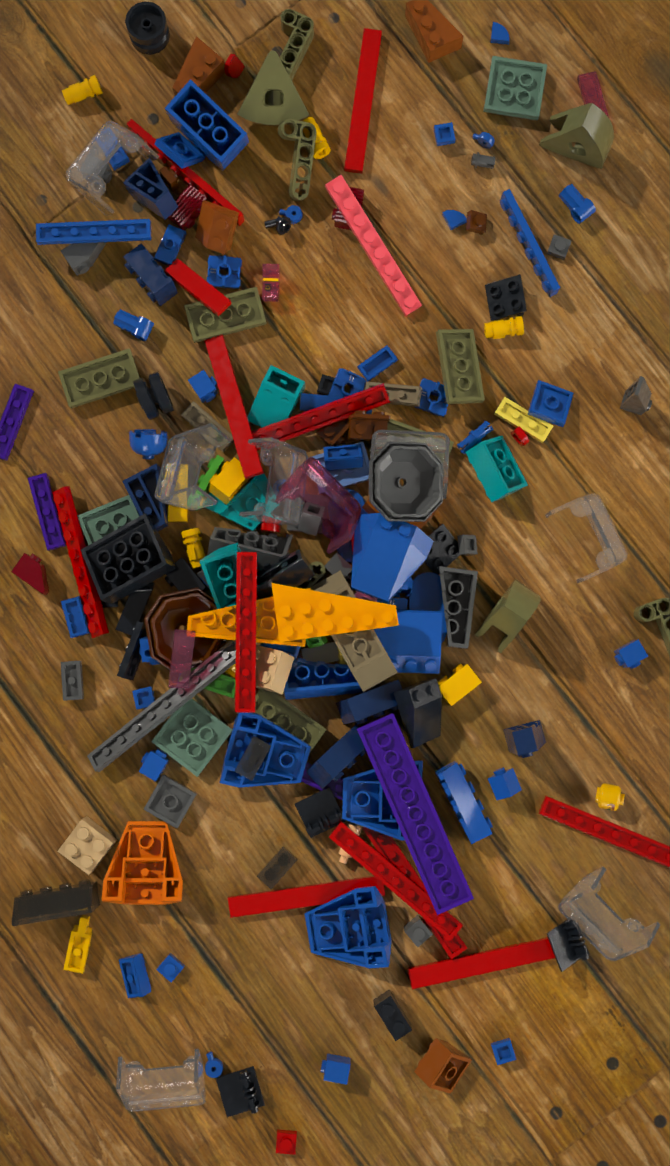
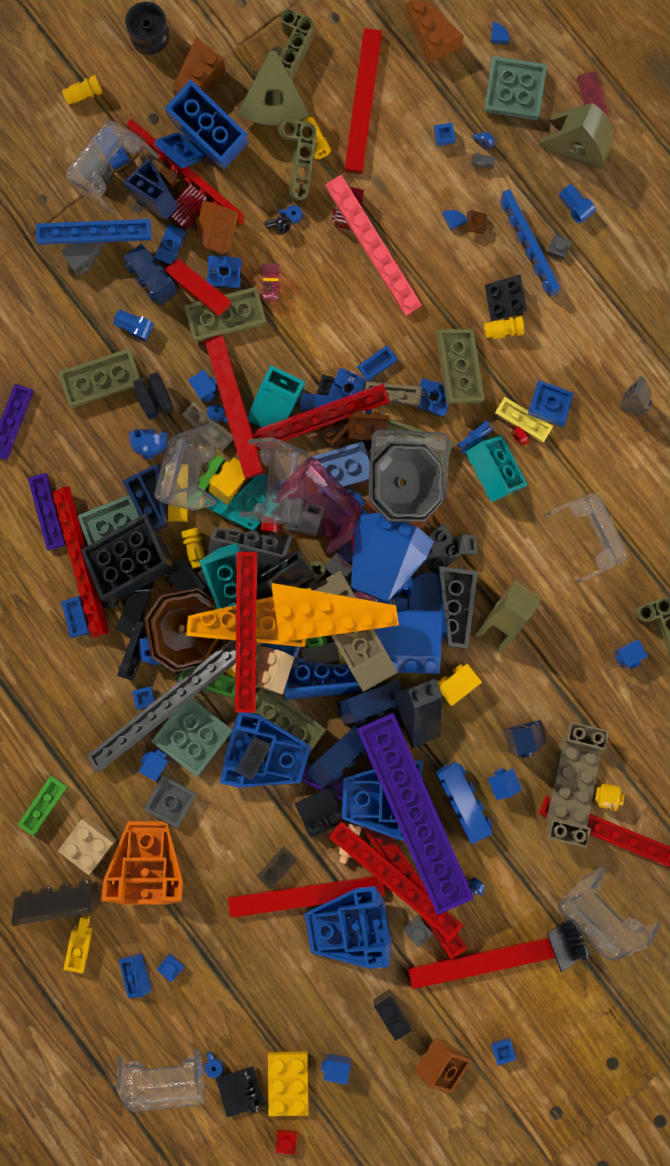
(32, 572): dark red slope -> none
(42, 805): none -> bright green plate
(72, 680): dark grey plate -> none
(181, 659): clear pink tile -> none
(216, 413): none -> blue piece
(233, 66): red tile -> none
(288, 1083): none -> yellow plate
(343, 457): blue slope -> none
(476, 886): none -> blue plate
(575, 784): none -> dark tan slope

